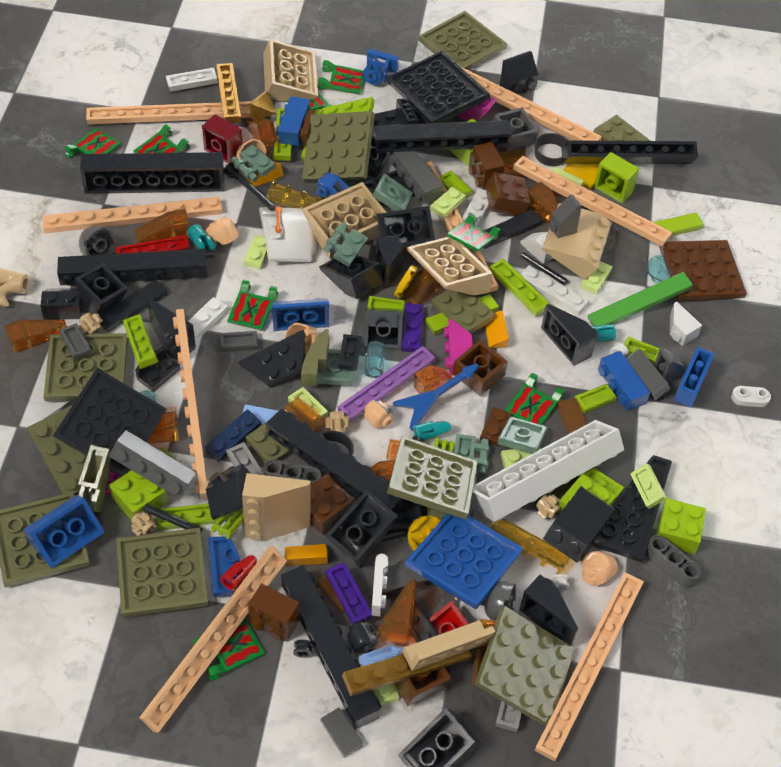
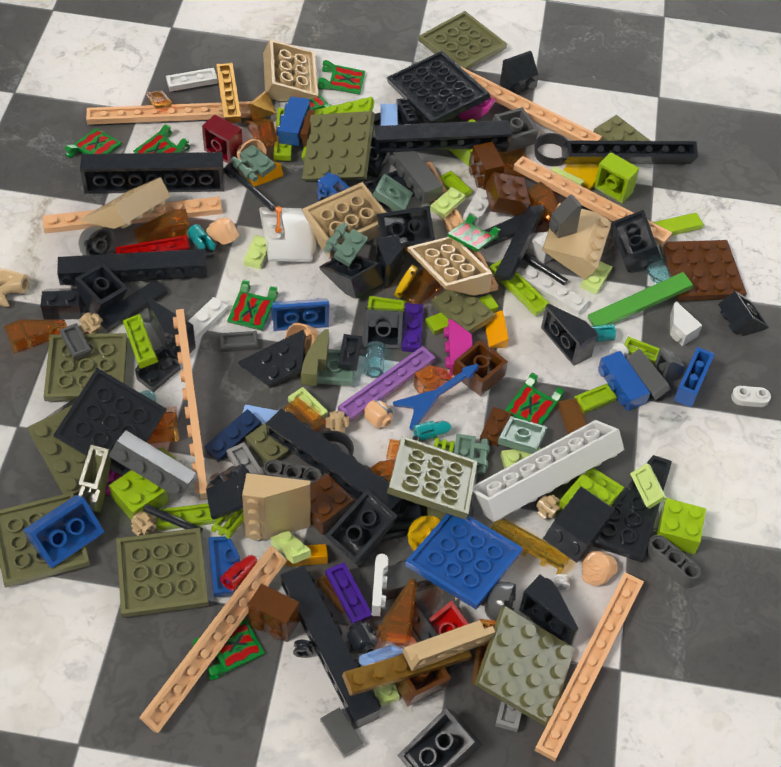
(130, 206): none -> tan slope
(158, 99): none -> clear orange tile
(289, 197): clear yellow hinge -> none
(290, 547): none -> yellowish green plate
(377, 71): blue tile -> none
(388, 114): none -> light blue tile
(519, 243): none -> black tile
(635, 241): none -> black slope
(741, 314): none -> black slope

